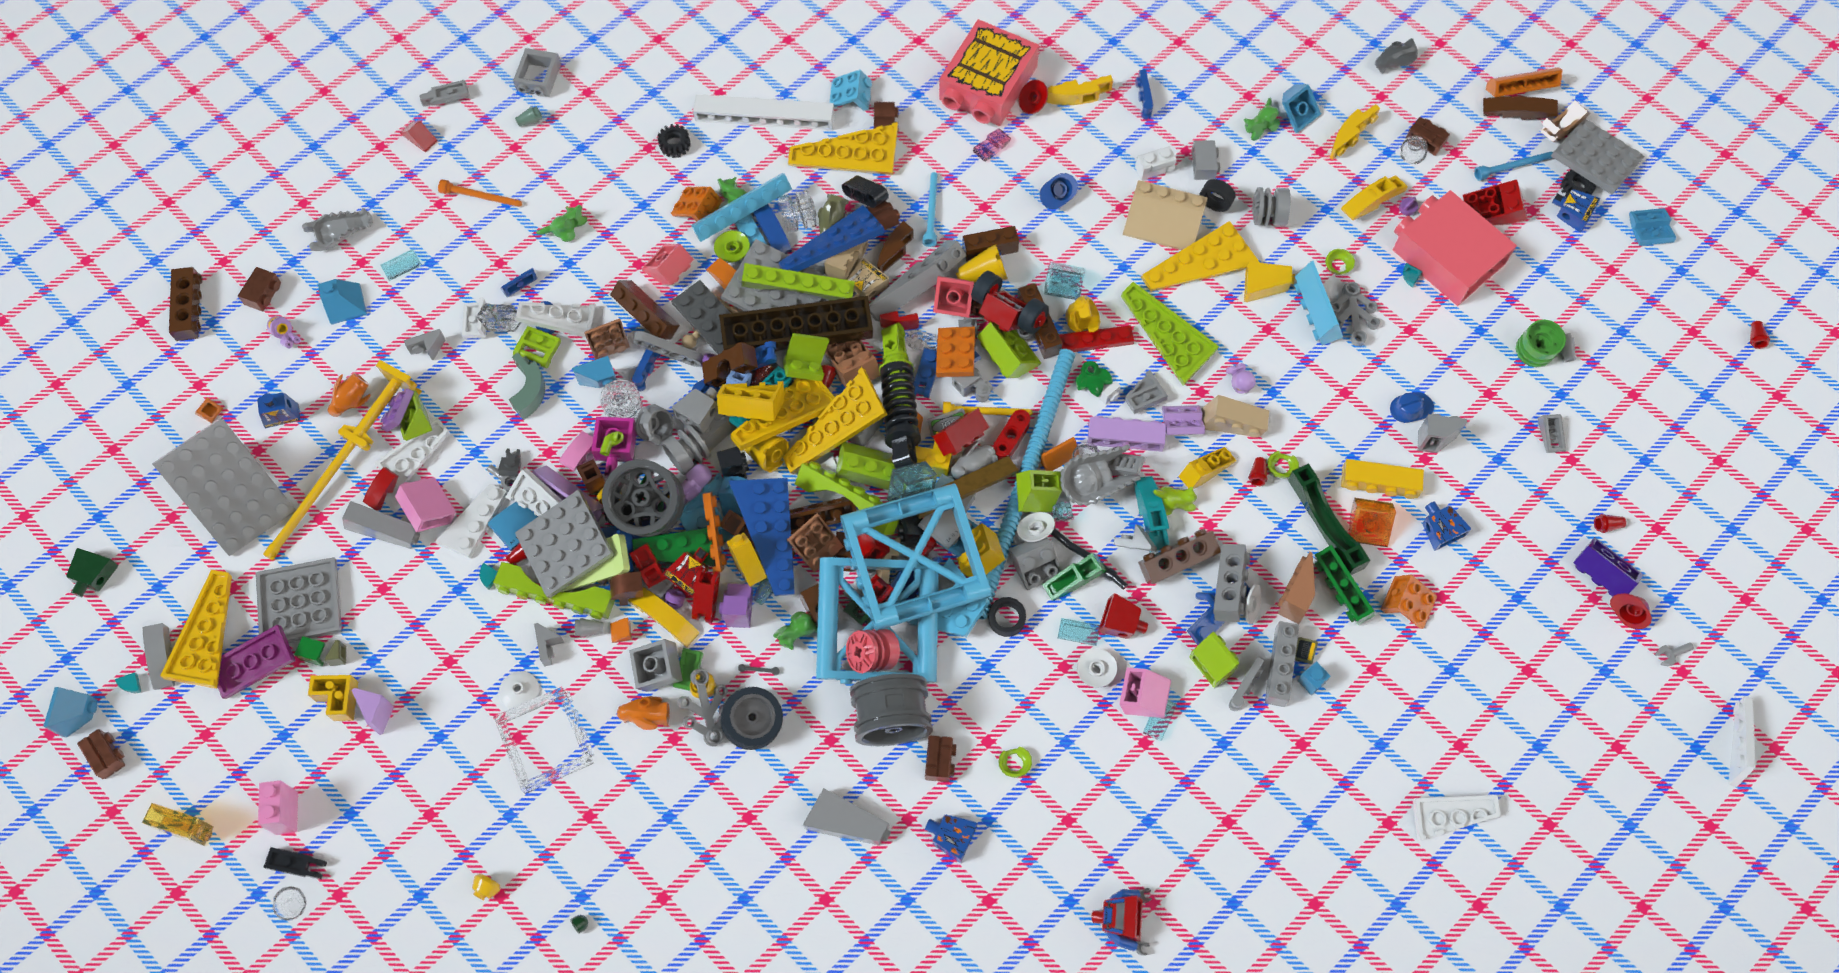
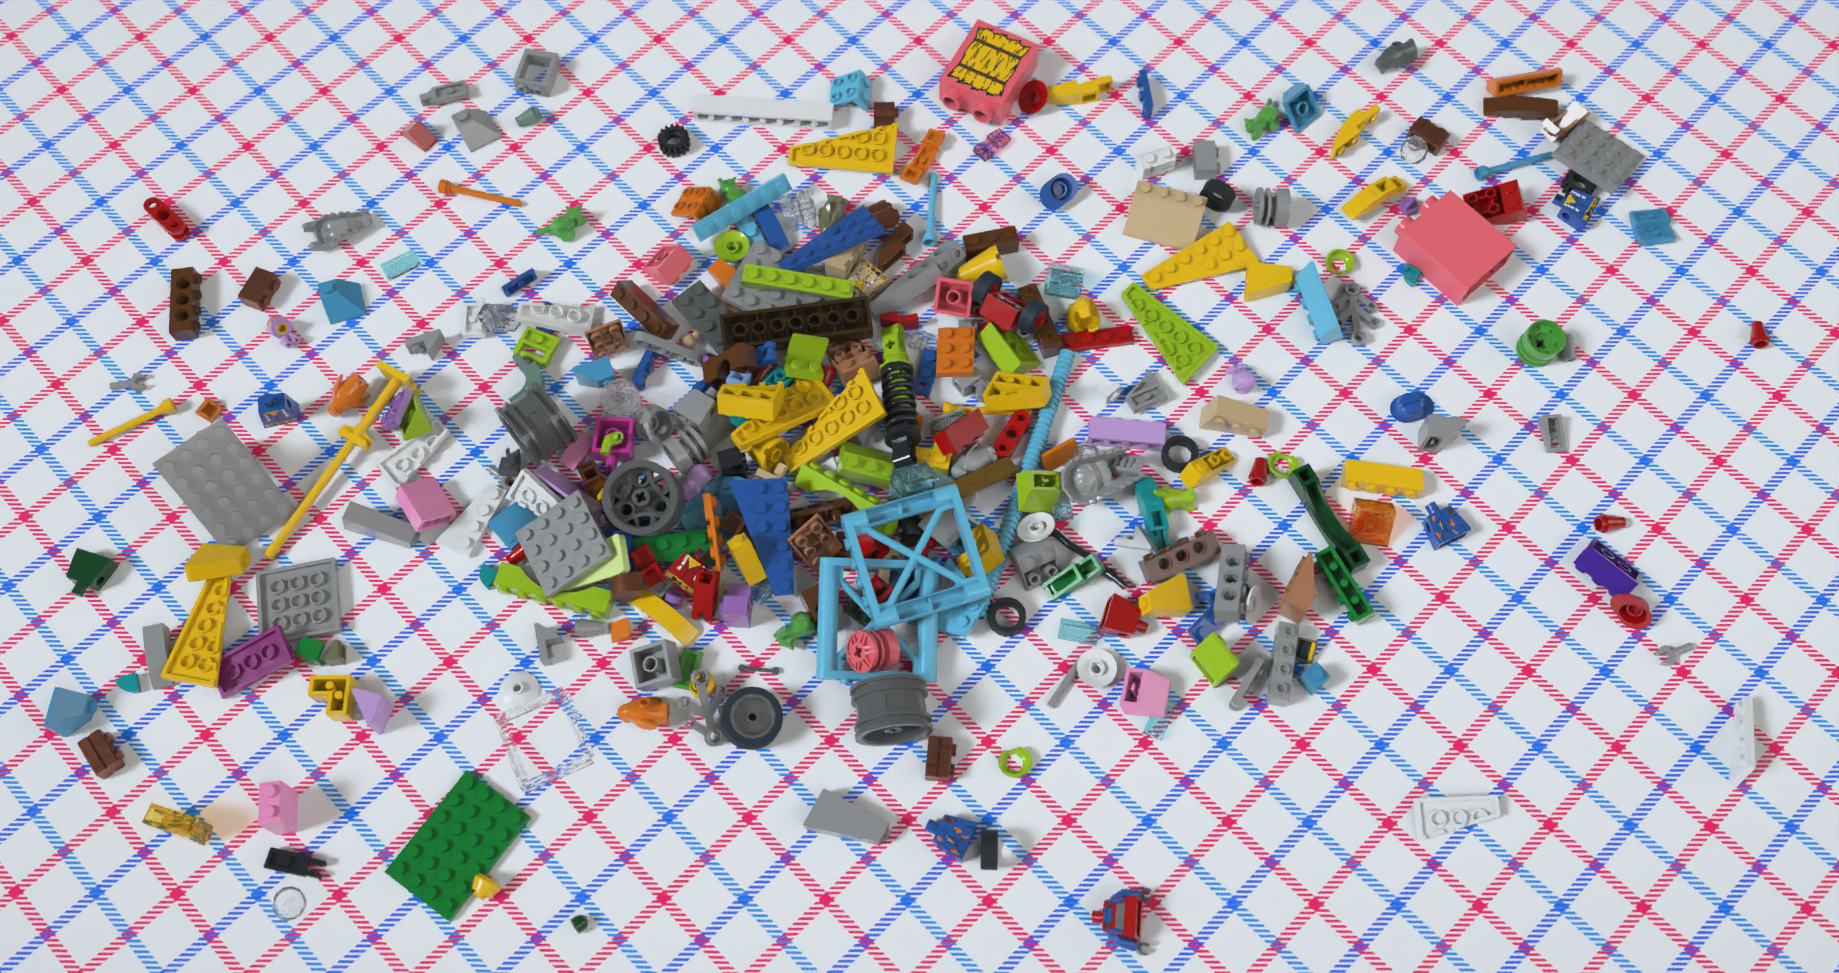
(133, 383): none -> light grey bar
(165, 407): none -> yellow piece
(167, 219): none -> red piece
(217, 561): none -> yellow slope
(381, 485): red slope -> none
(456, 843): none -> green plate
(475, 128): none -> light grey slope
(536, 424): none -> dark grey wheel
(779, 472): none -> tan tile
(865, 191): black beam -> none
(924, 157): none -> orange slope
(989, 850): none -> black tyre
(1016, 392): none -> yellow wedge
(1063, 686): none -> light grey bar
(1093, 381): green plate -> none
(1167, 599): none -> yellow slope
(1180, 440): none -> black tyre
(1183, 420): lavender slope -> none
(1410, 599): orange bracket -> none

